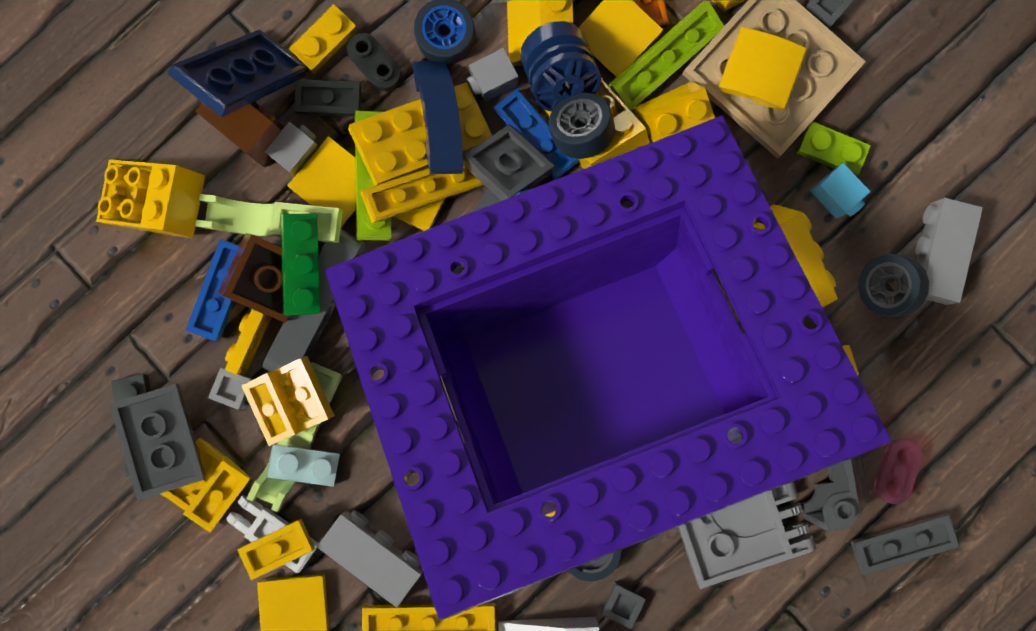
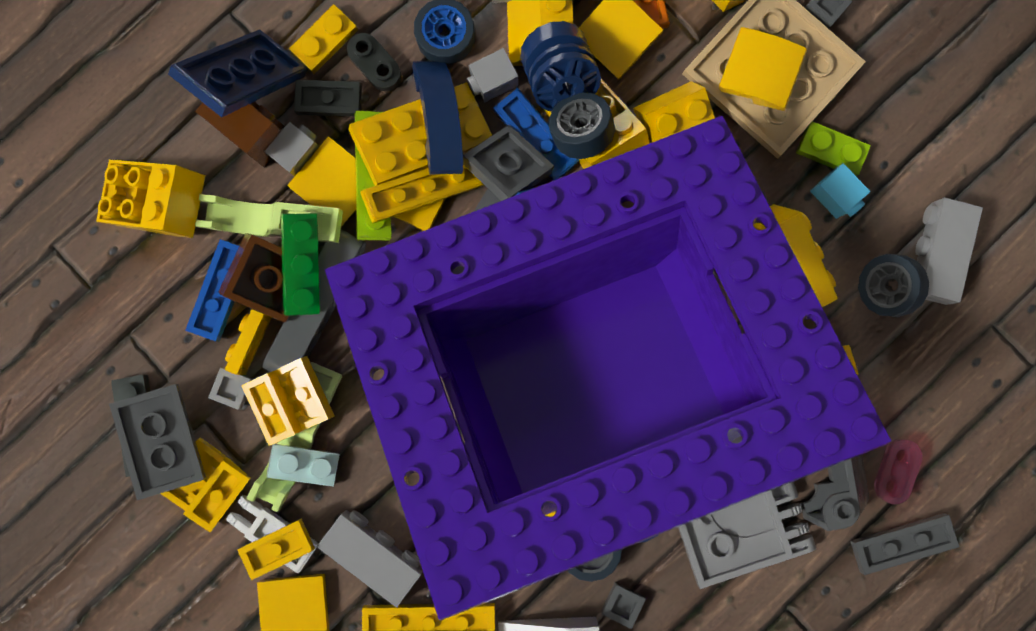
(667, 55): lime plate -> none

